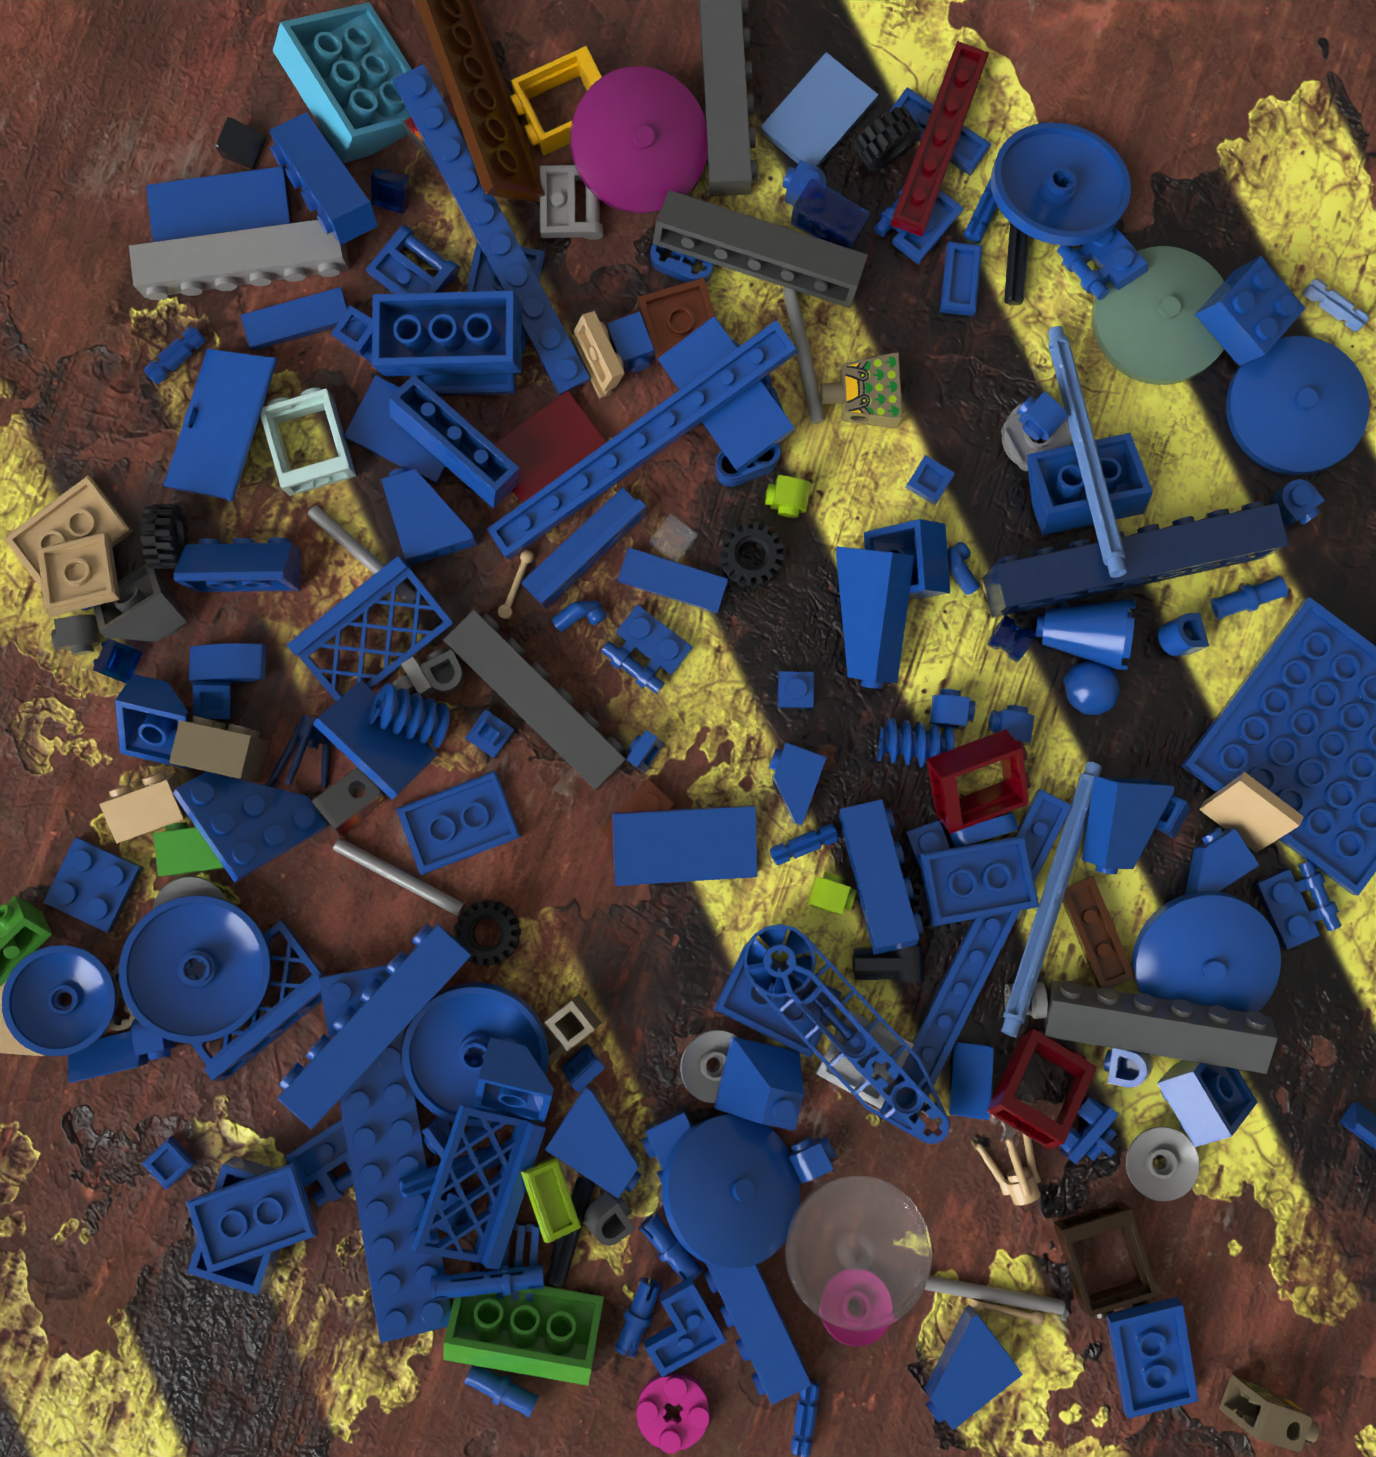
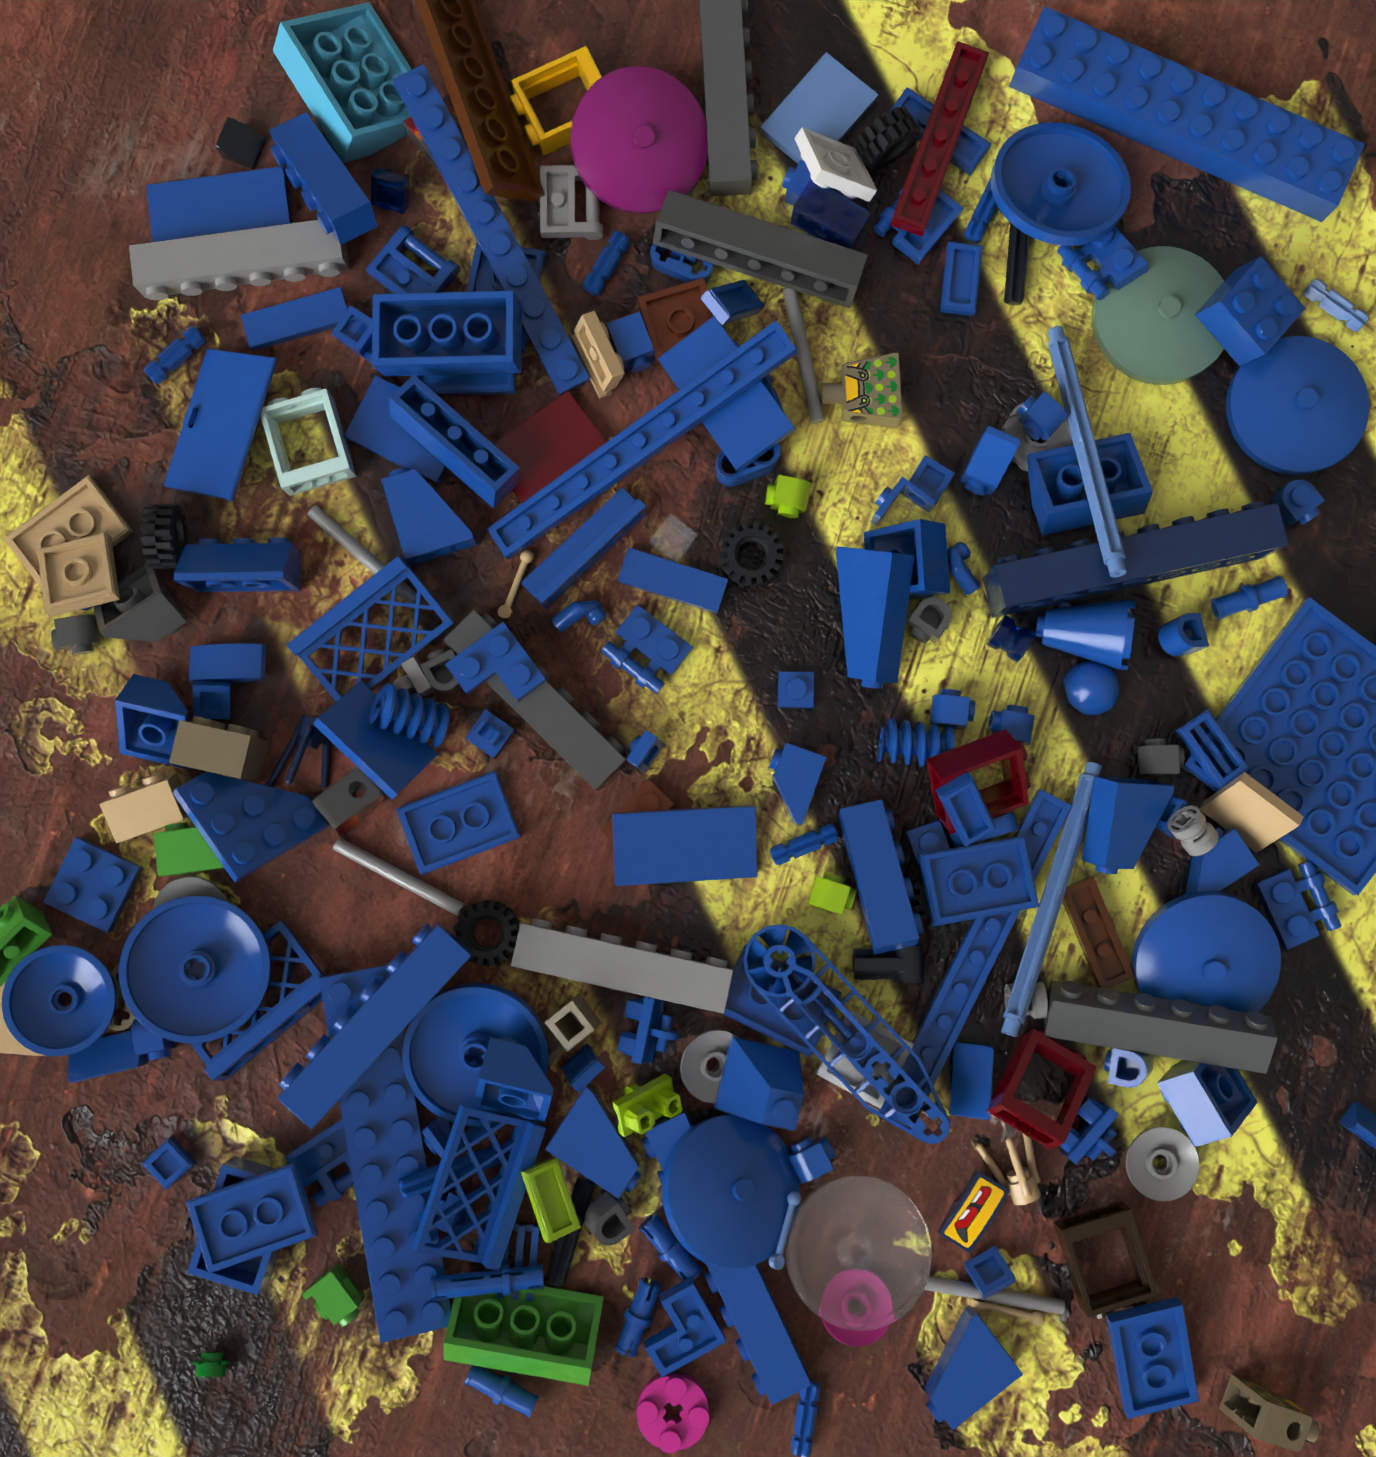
(117, 660): clear blue tile -> none
(211, 1365): none -> green plate
(335, 1296): none -> bright green brick
(496, 654): none -> blue plate
(606, 263): none -> blue axle
(623, 967): none -> light grey brick
(645, 1104): none -> lime hips
(652, 1032): none -> blue hips
(732, 302): none -> blue tile
(776, 1260): none -> medium blue hinge
(835, 165): none -> white plate
(908, 490): none -> blue bracket
(929, 620): none -> dark grey plate
(966, 809): none -> blue tile
(973, 1212): none -> slope
(989, 461): none -> blue slope
(989, 1272): none -> blue plate
(1160, 759): none -> dark grey plate
(1186, 115): none -> blue brick
(1192, 829): none -> light grey wheel
(1201, 757): none -> blue tile

